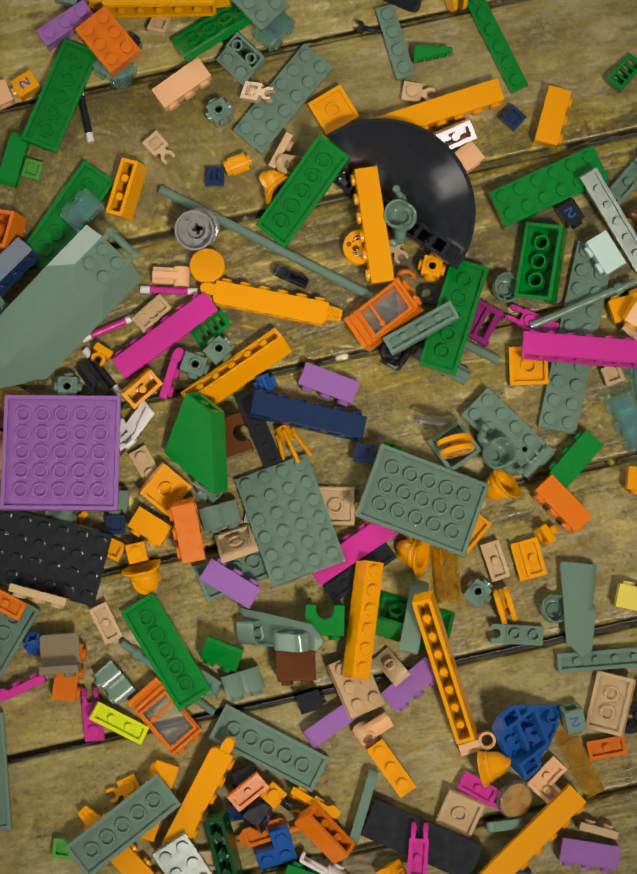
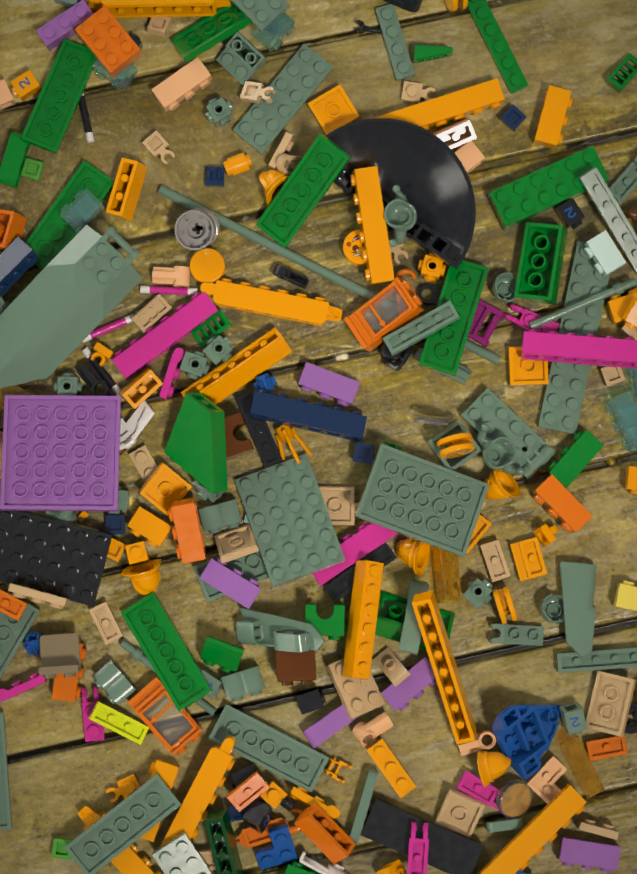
(340, 763): none -> light orange piece

